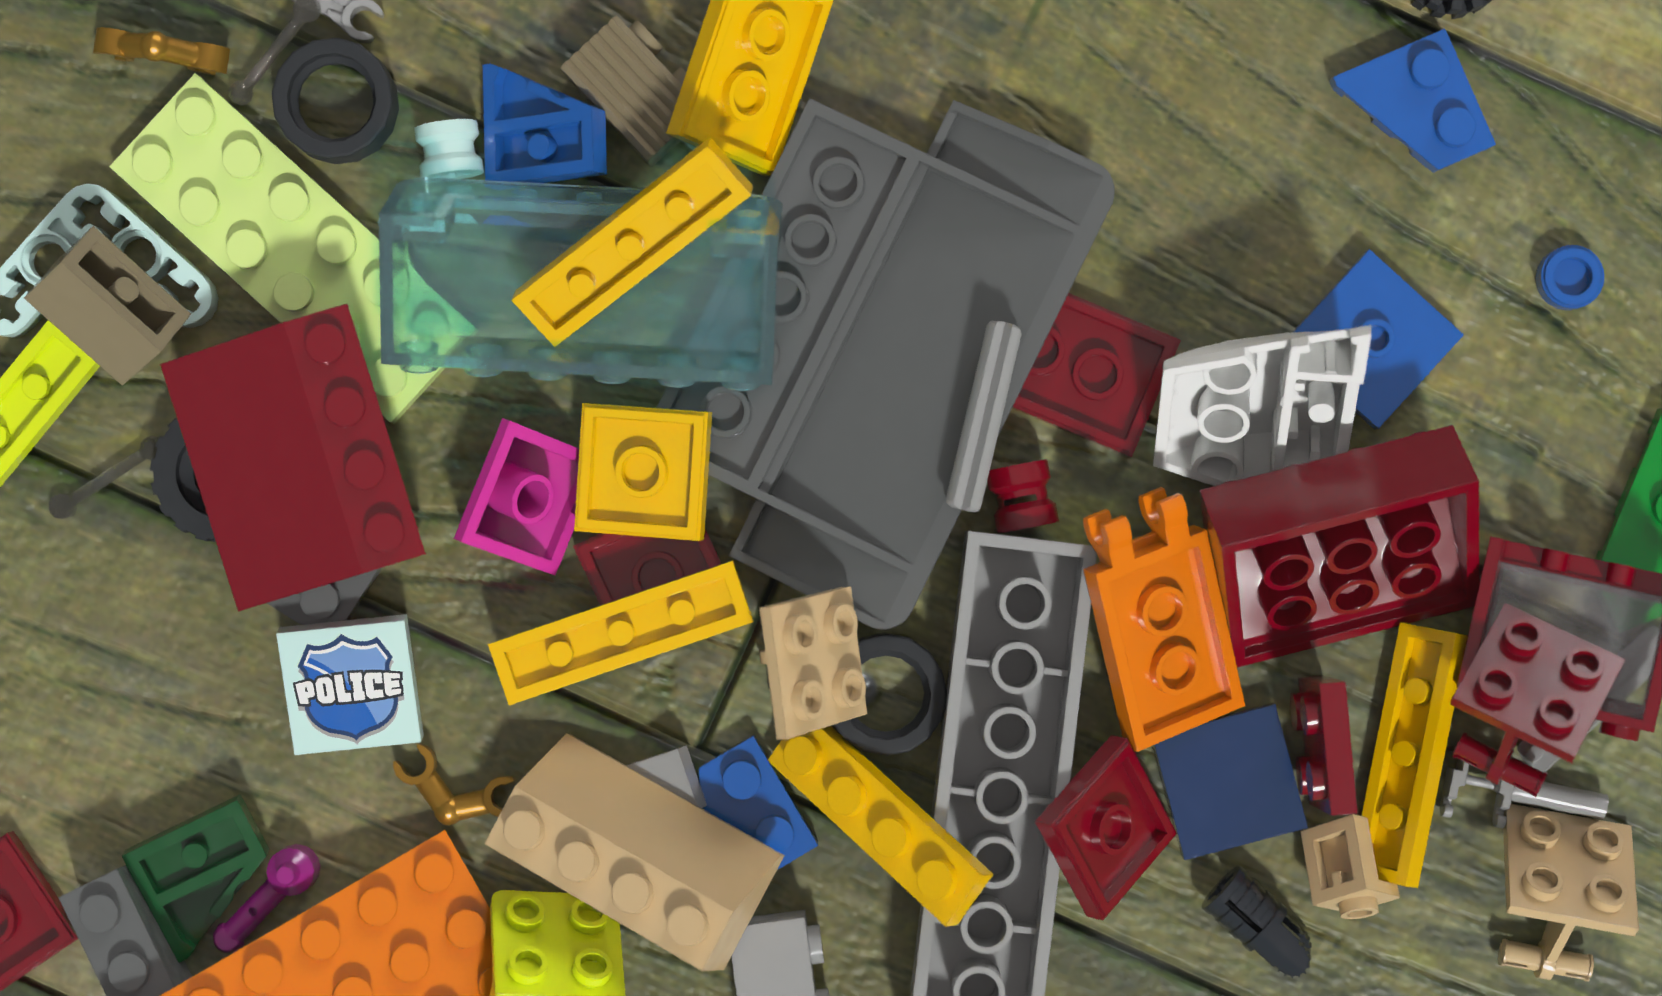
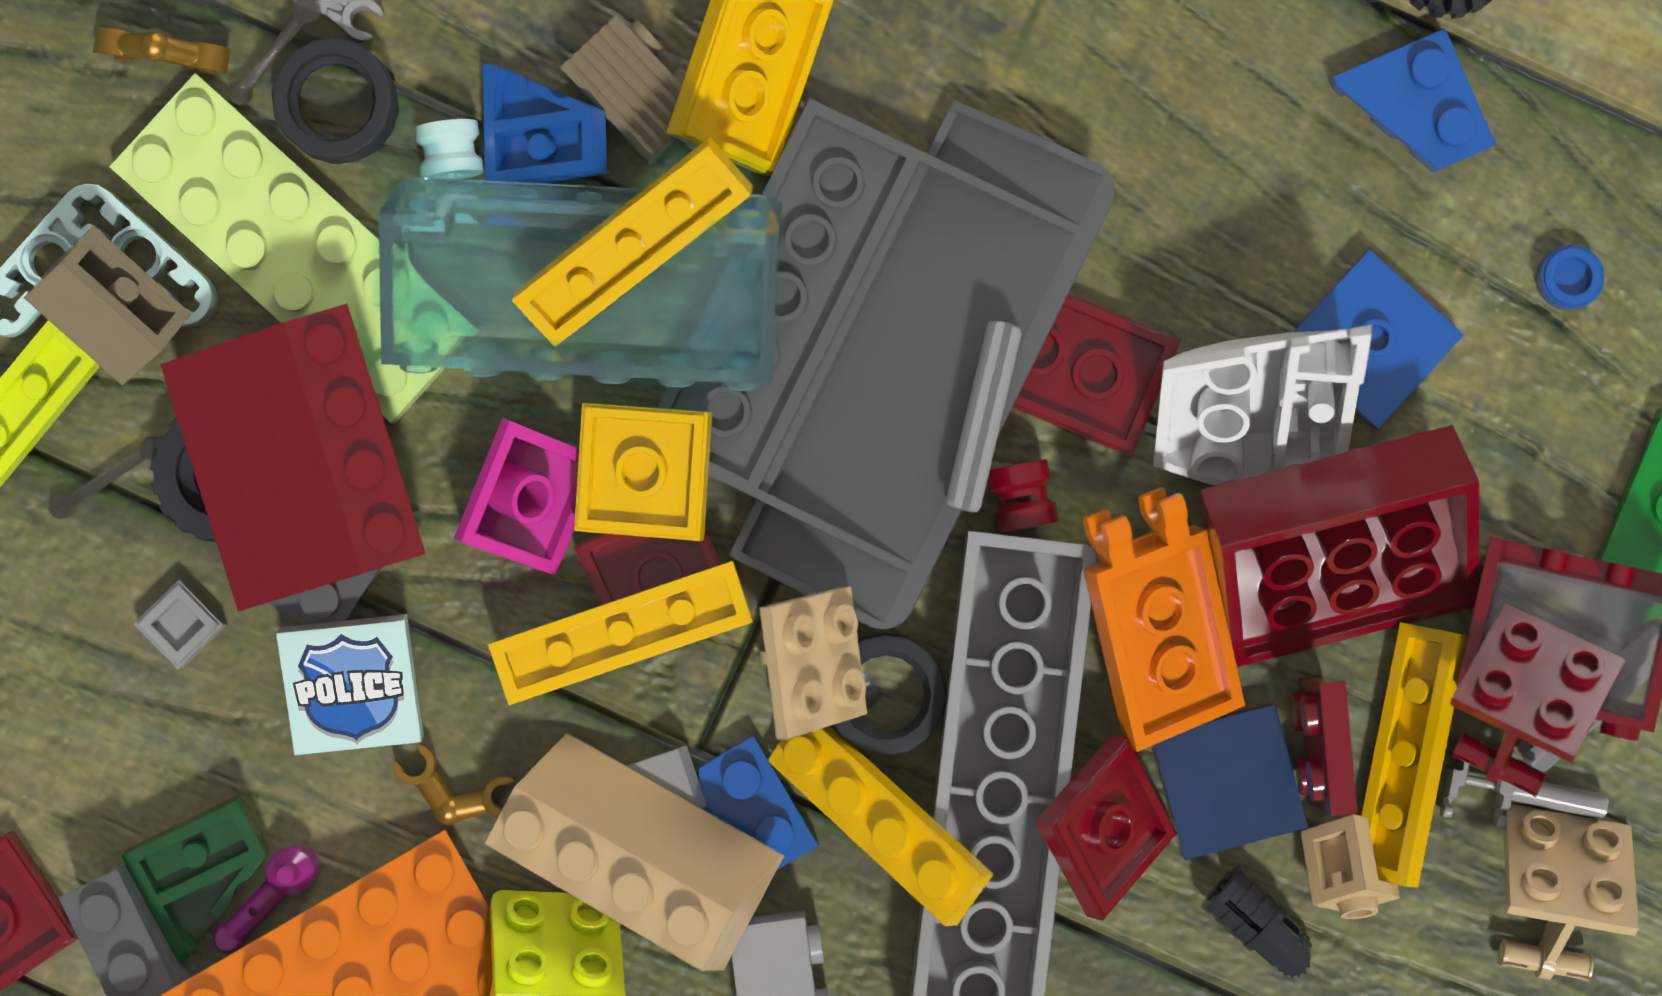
(180, 624): none -> light grey tile

